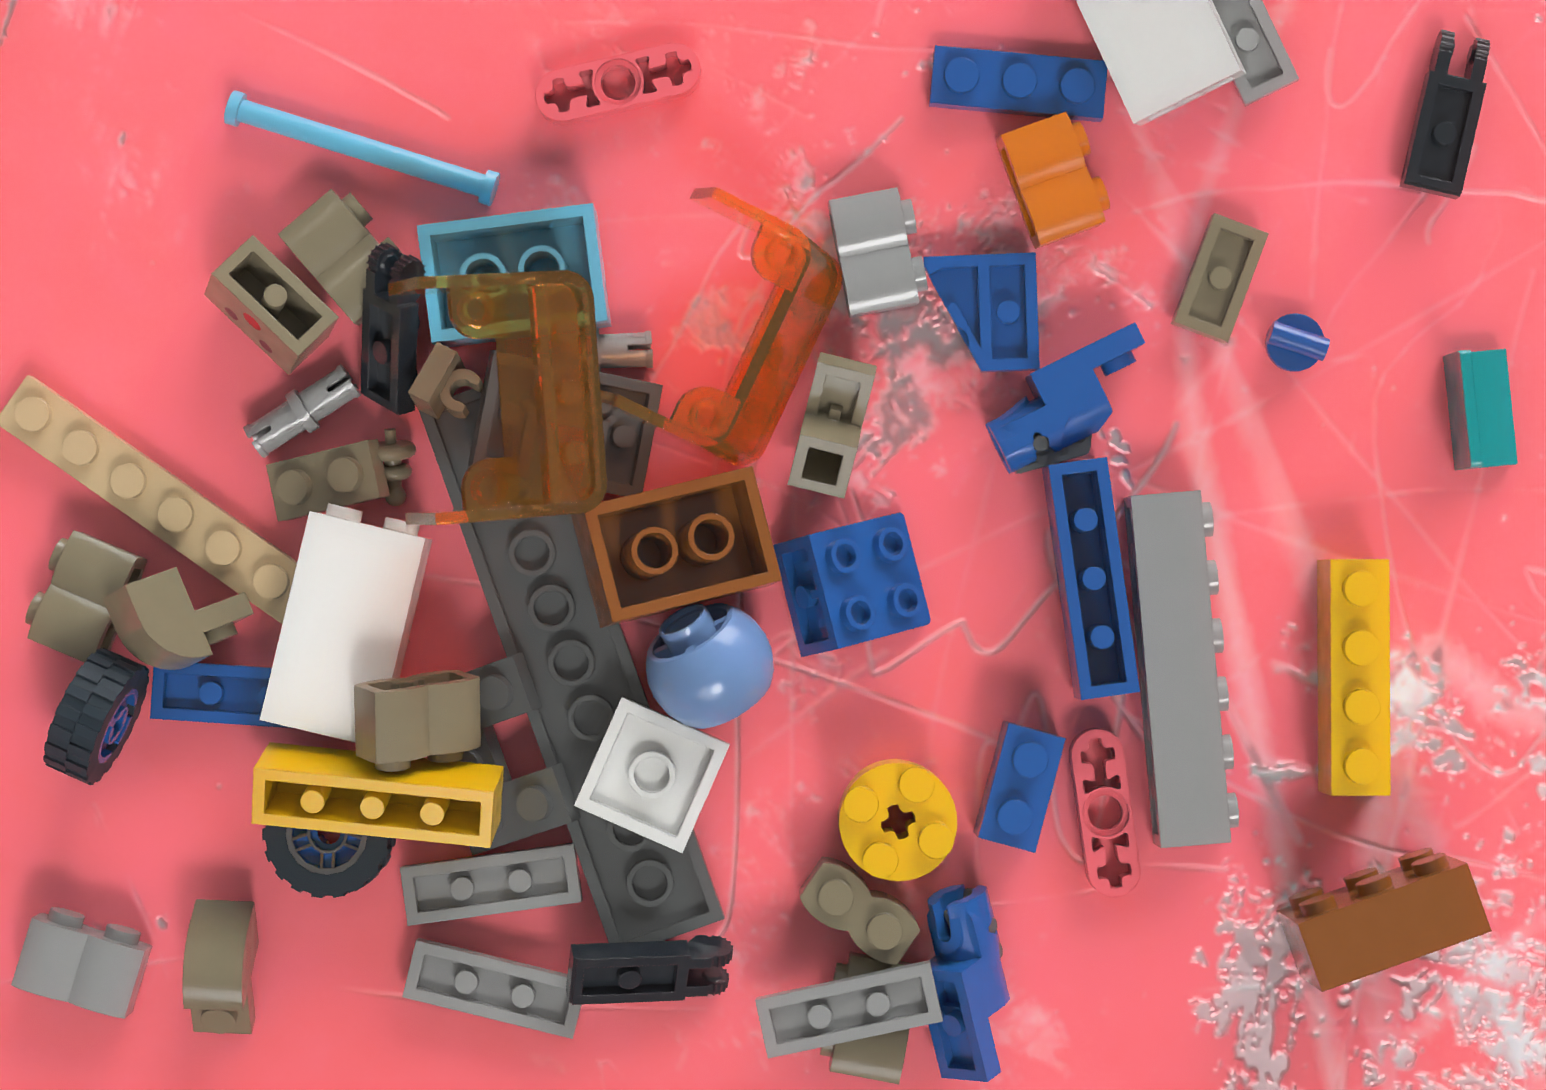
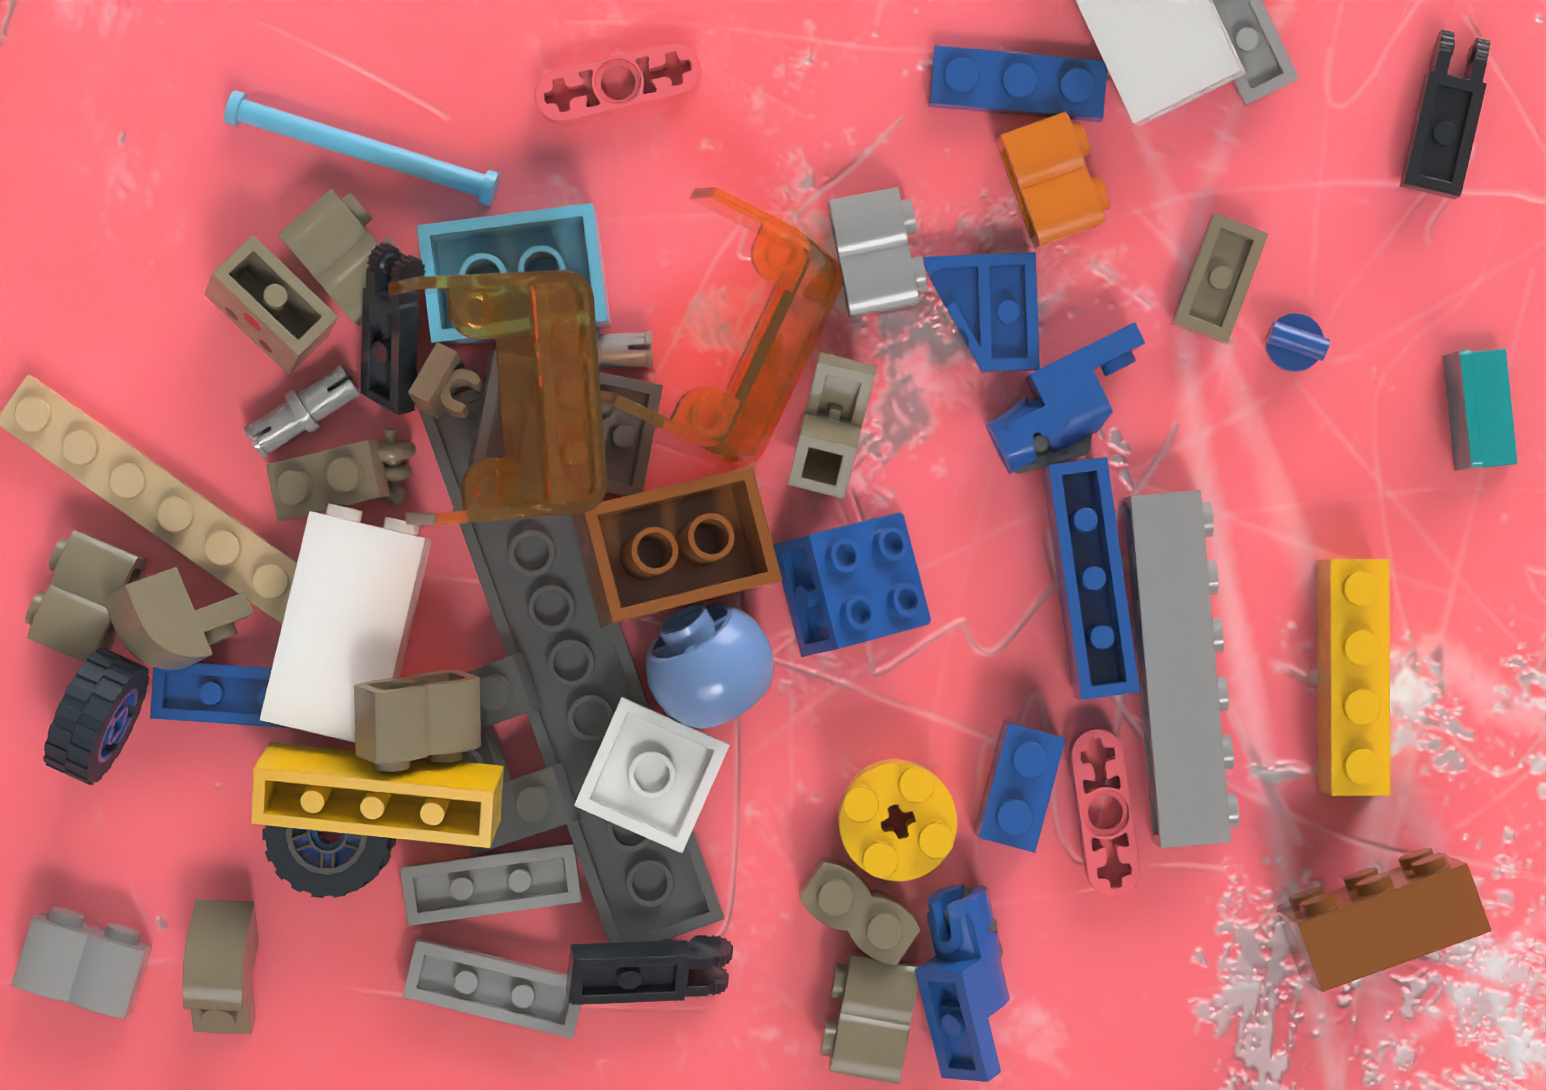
(848, 1009): light grey plate -> none

